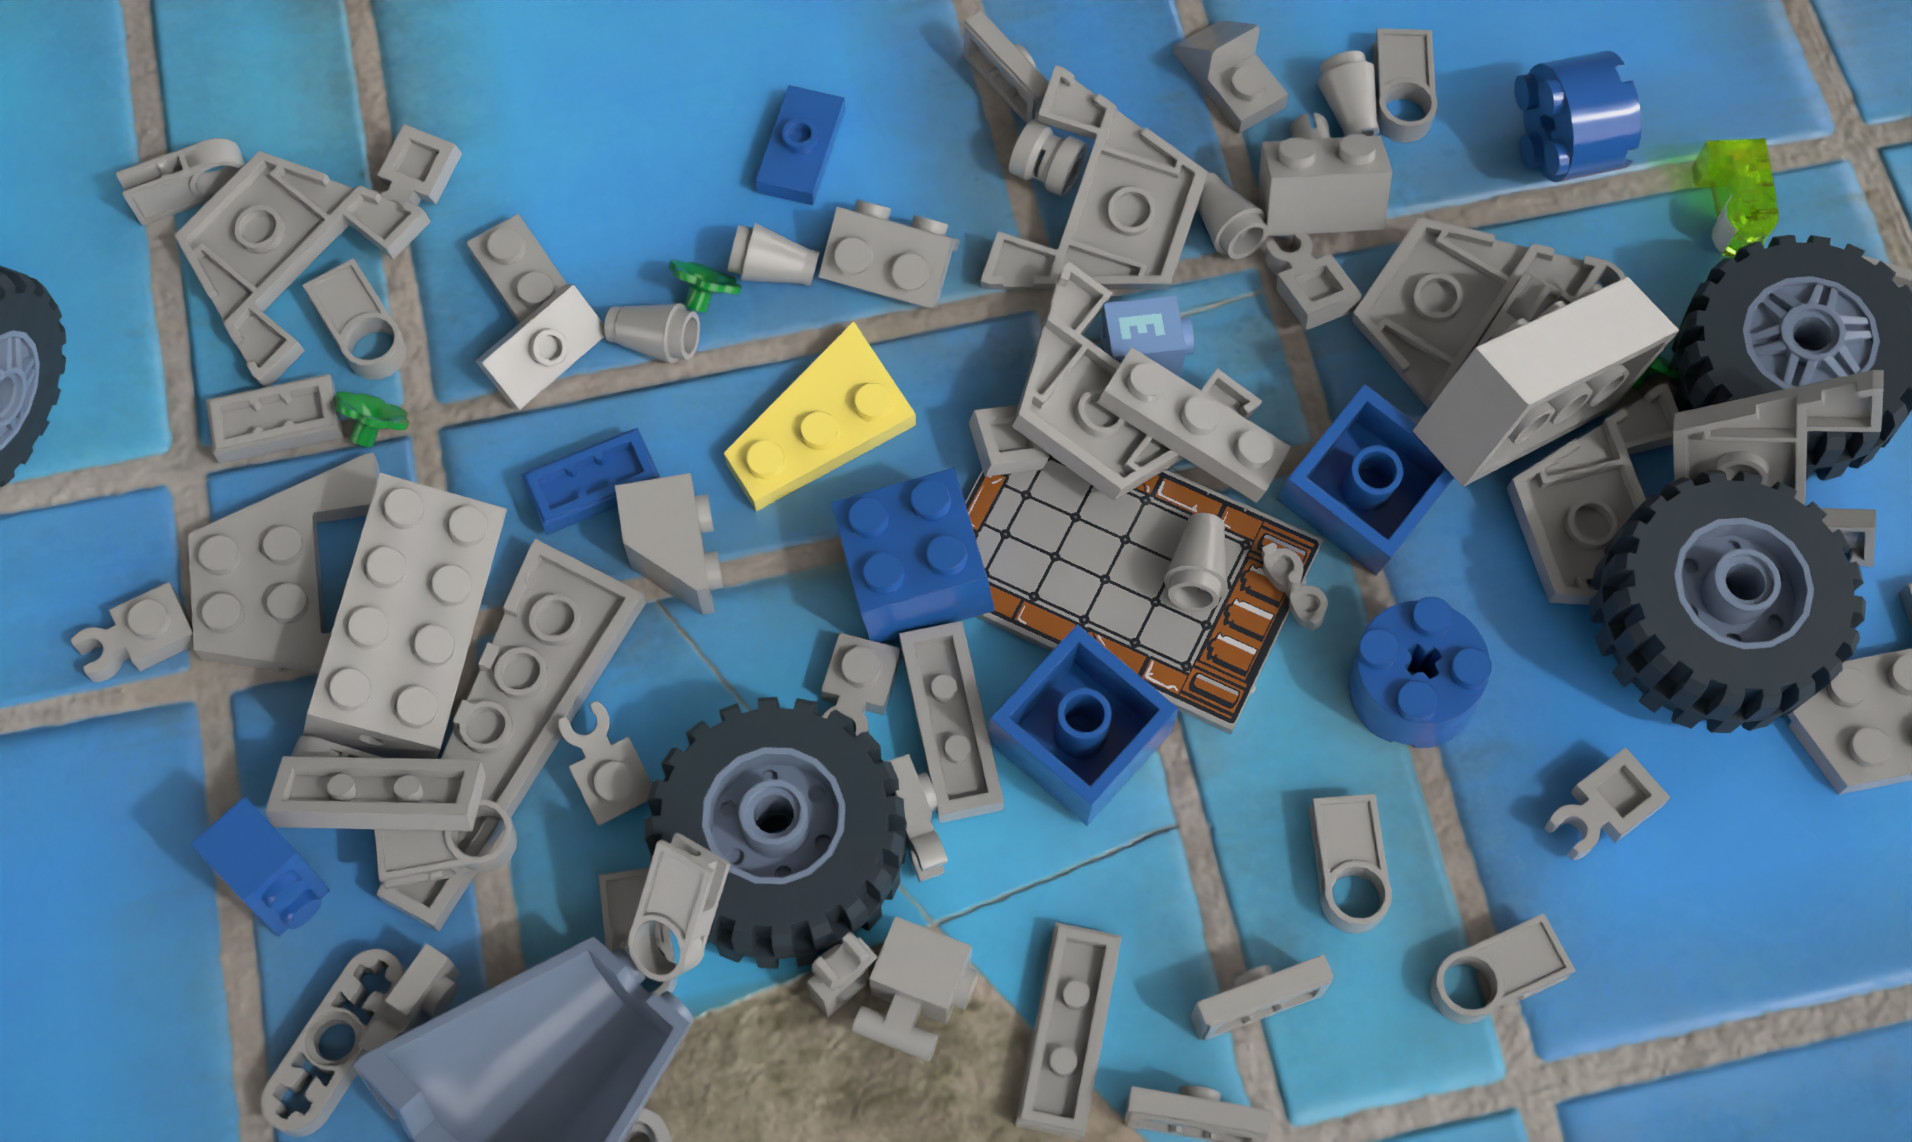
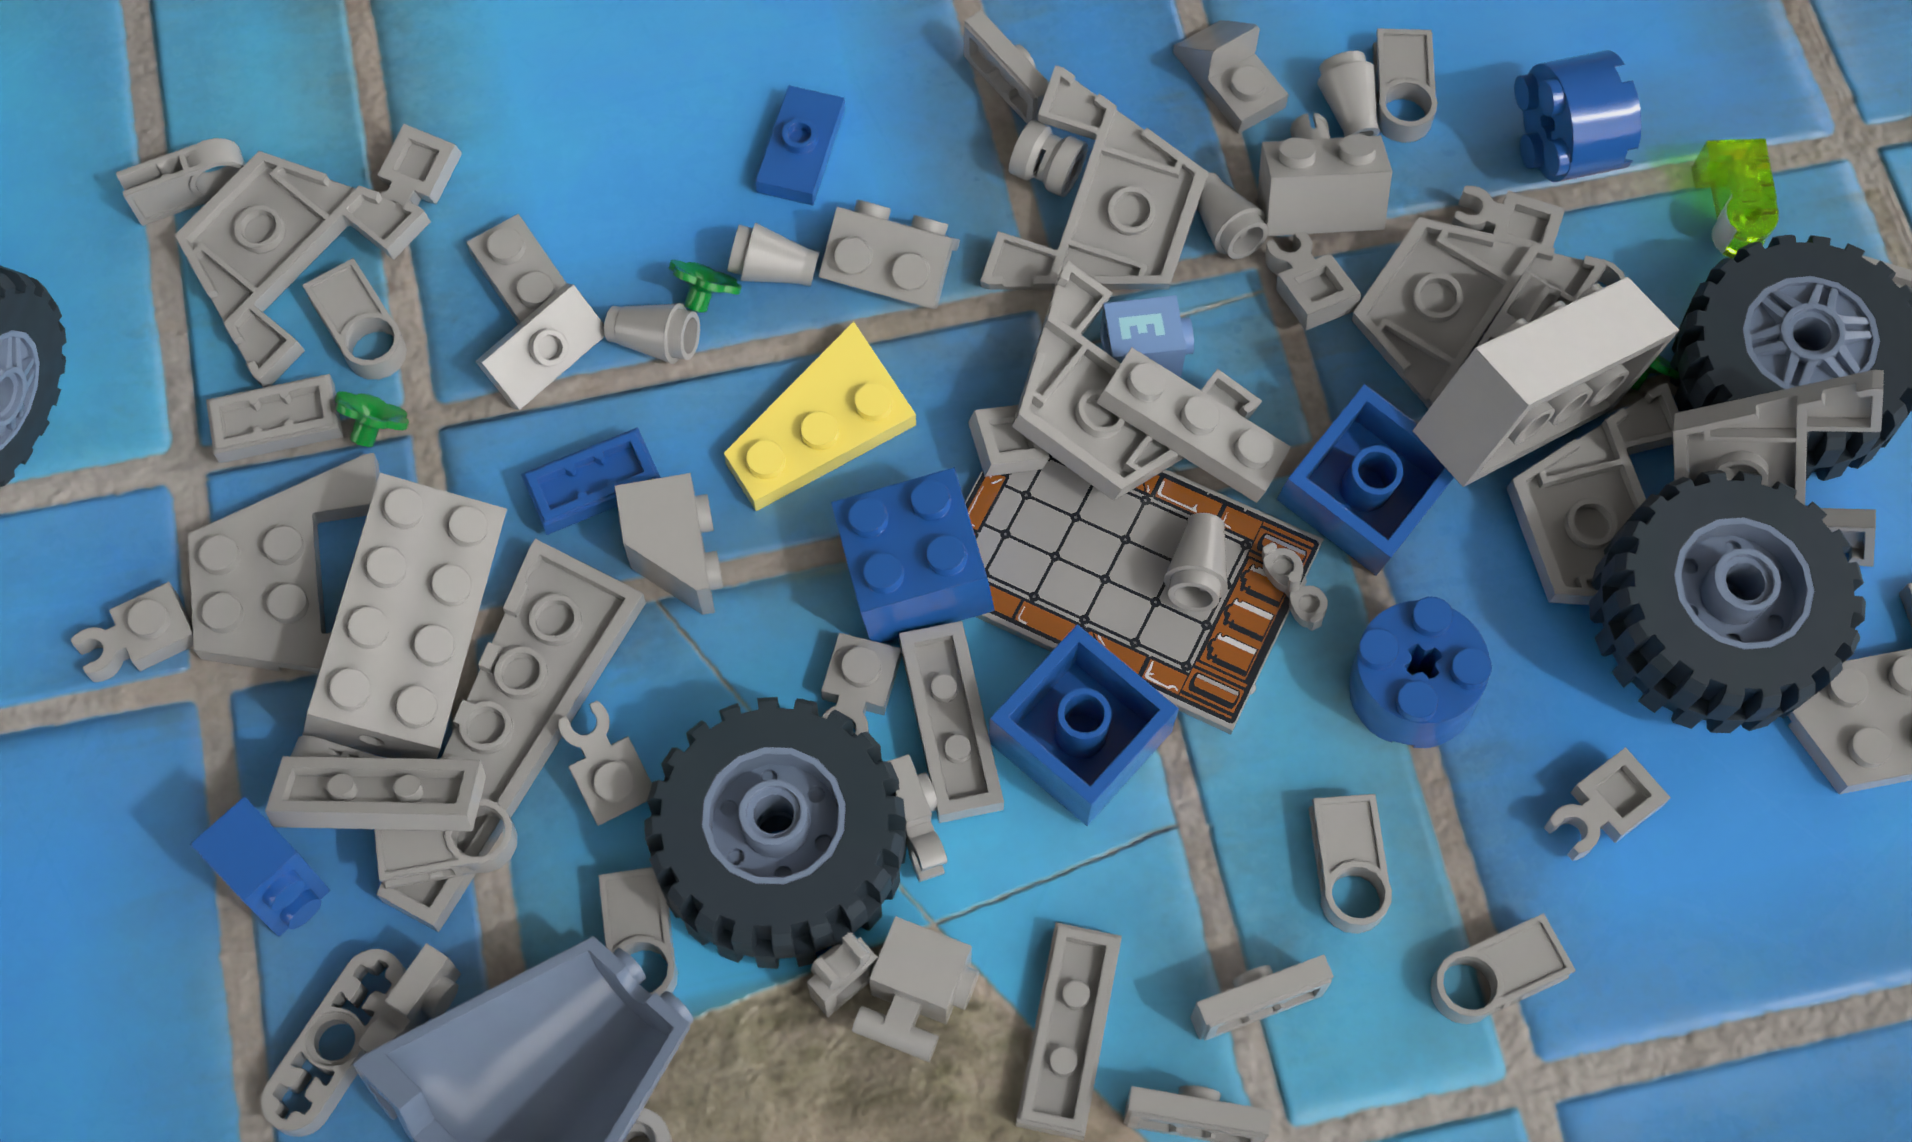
(684, 896): light grey piece -> none
(1516, 221): none -> light grey plate

